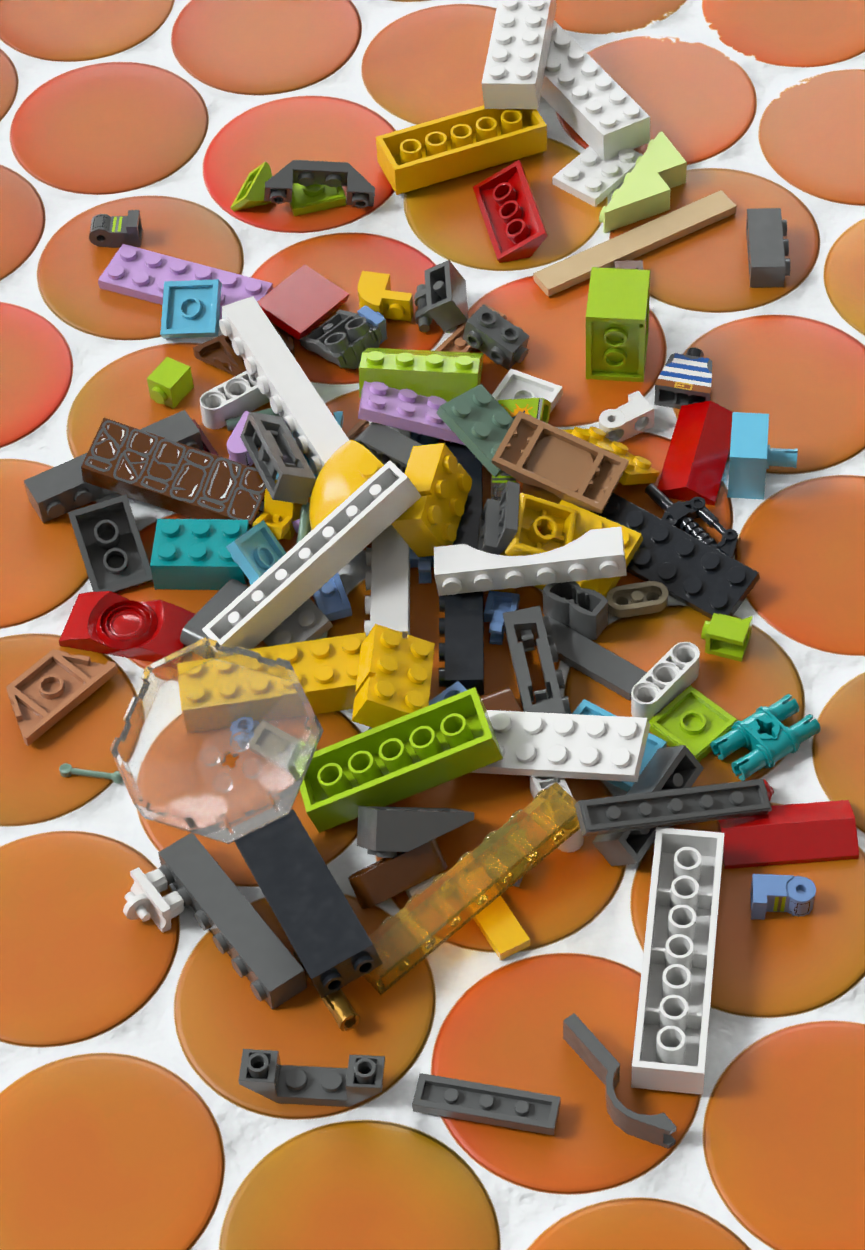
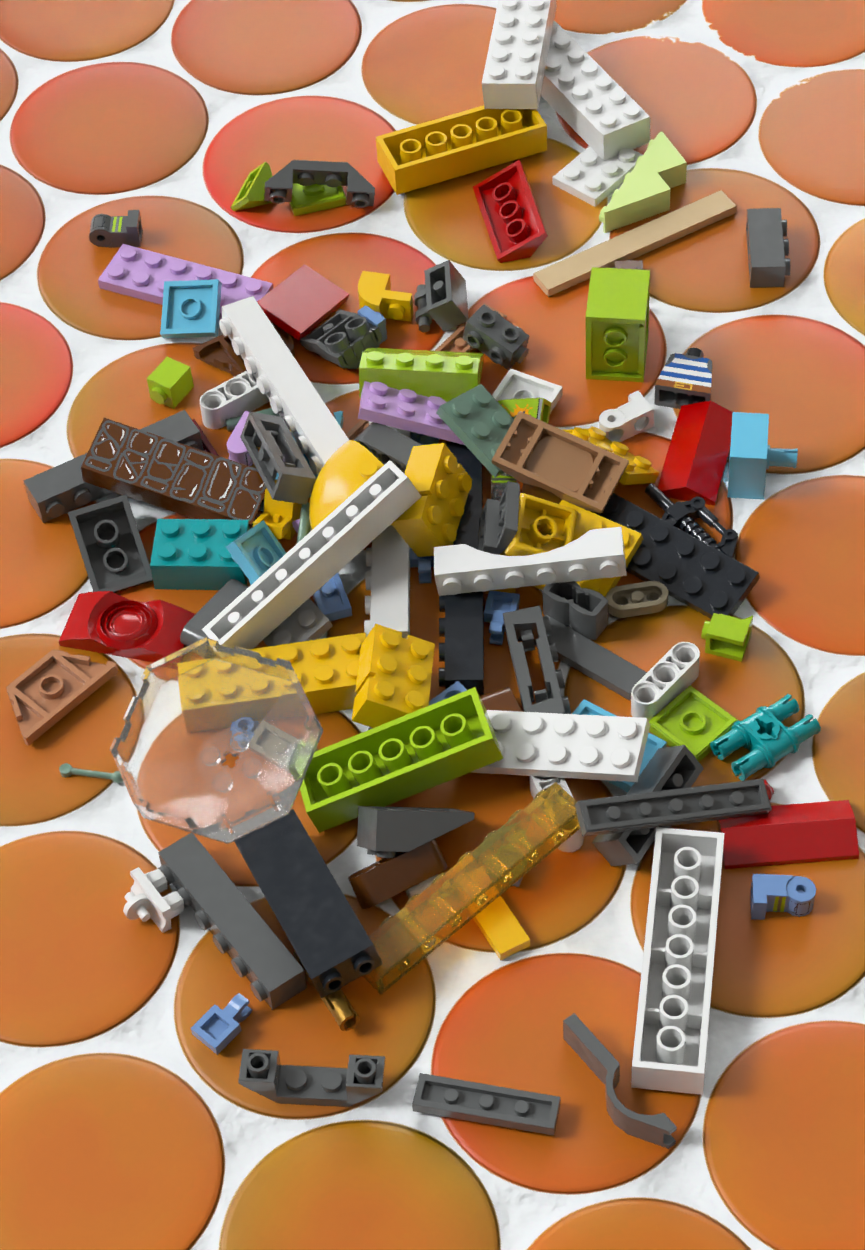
(221, 1026): none -> medium blue plate

